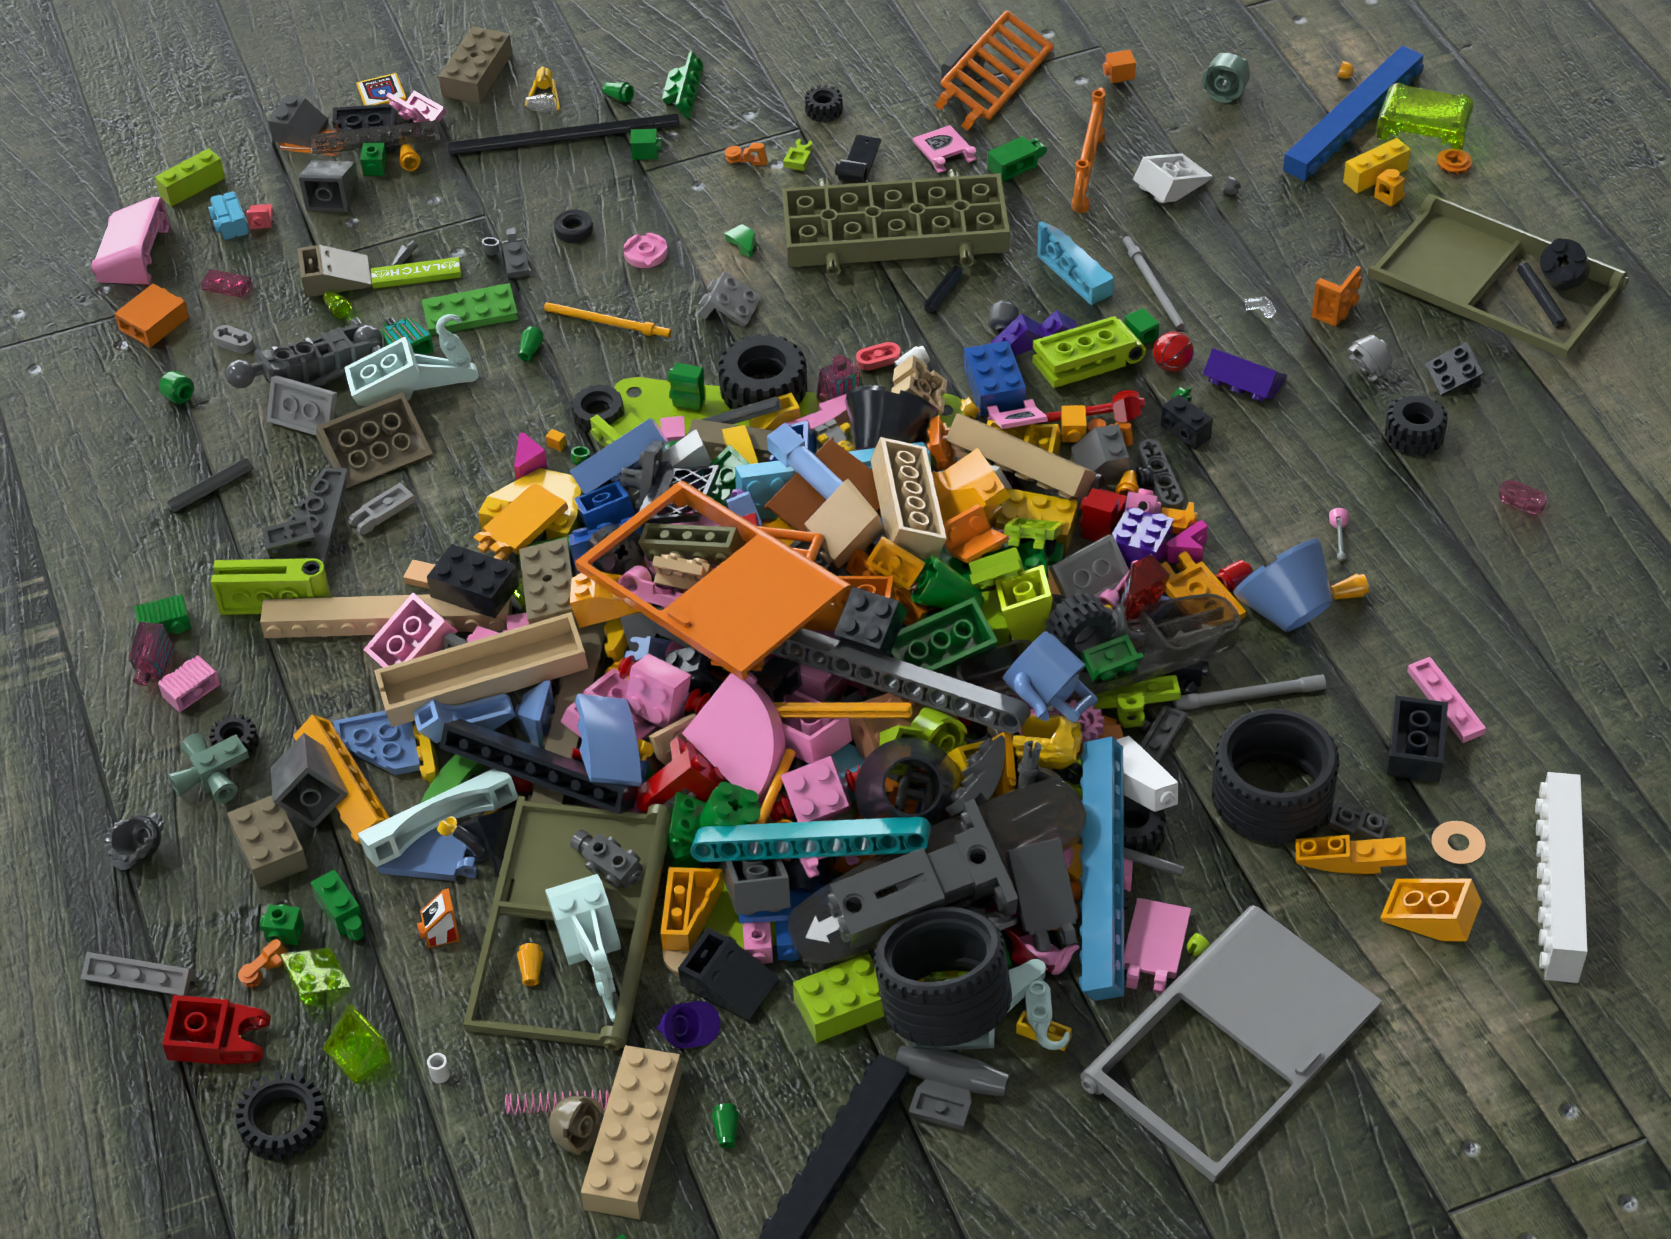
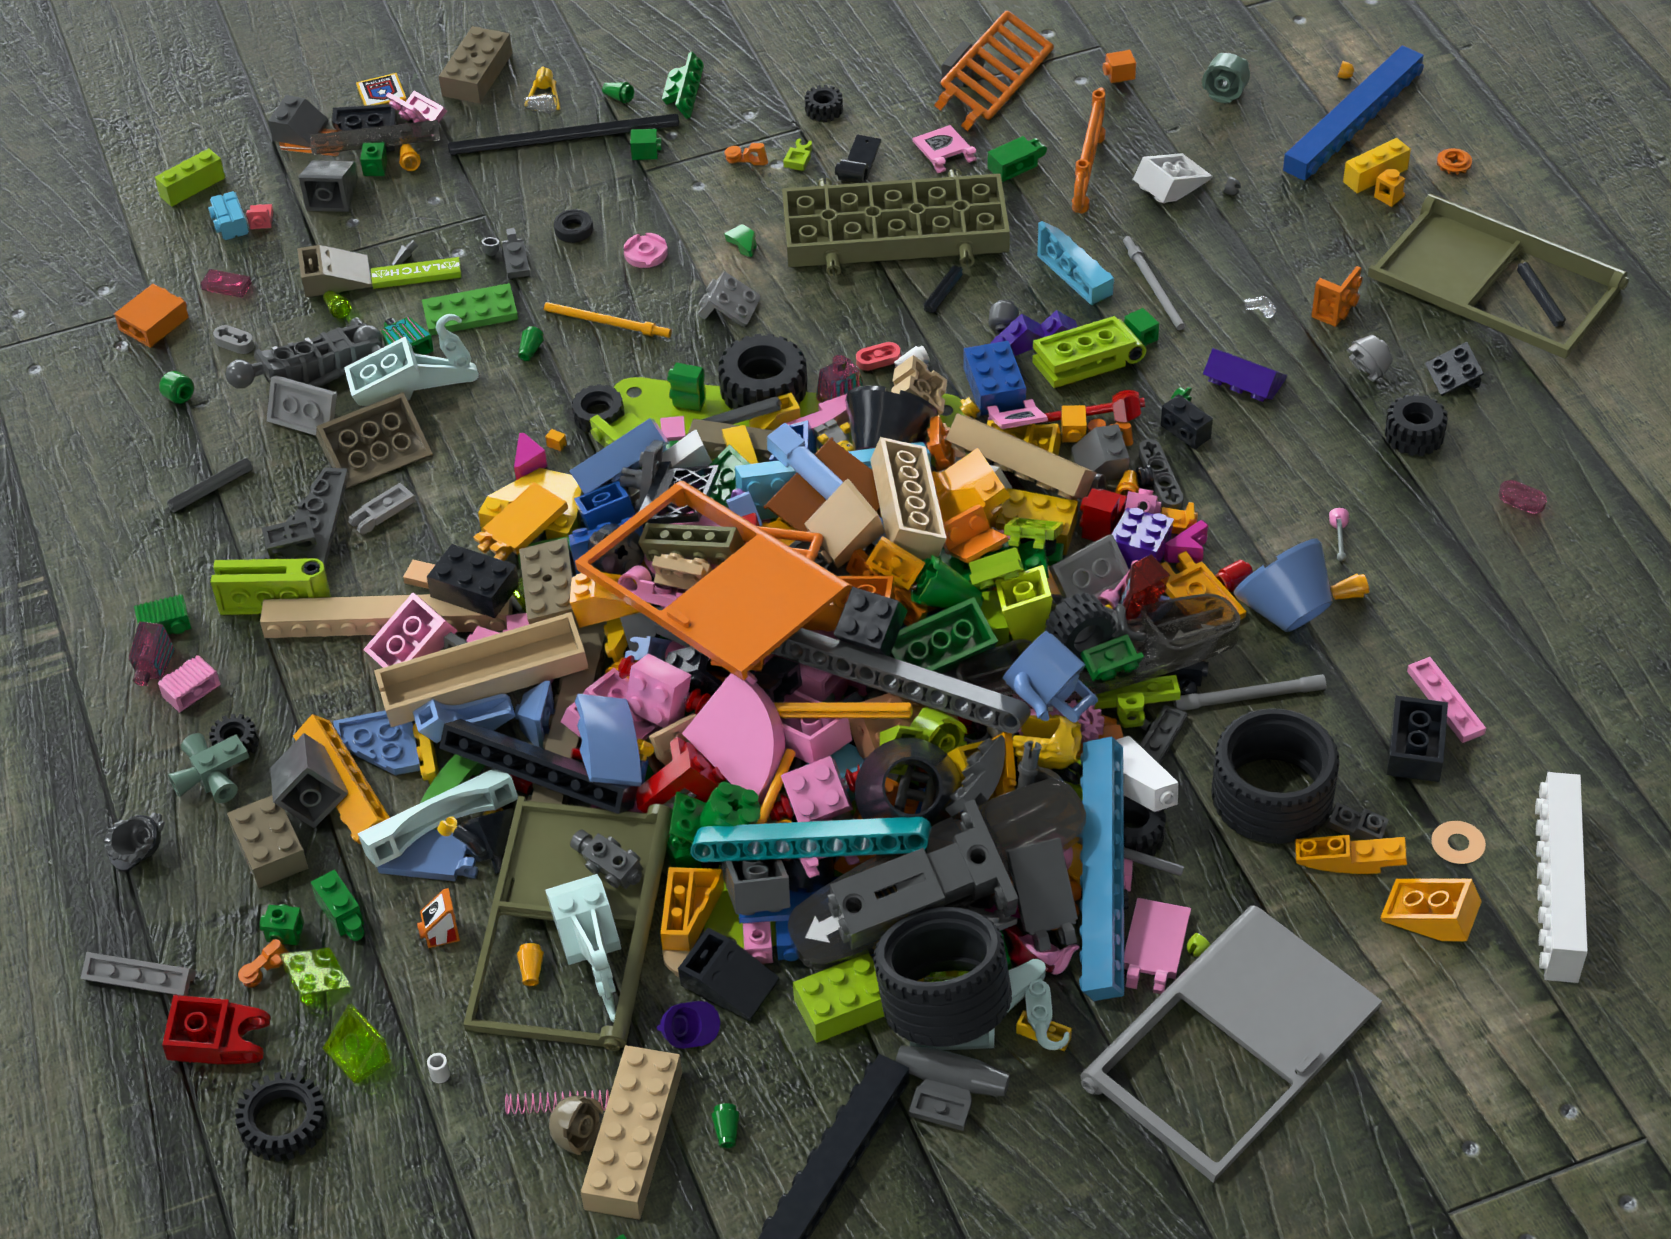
(128, 242): bright pink windscreen -> none
(579, 454): green hinge -> none
(1173, 351): red piece -> none
(1425, 114): clear neon green windscreen -> none
(1560, 252): black brick -> none

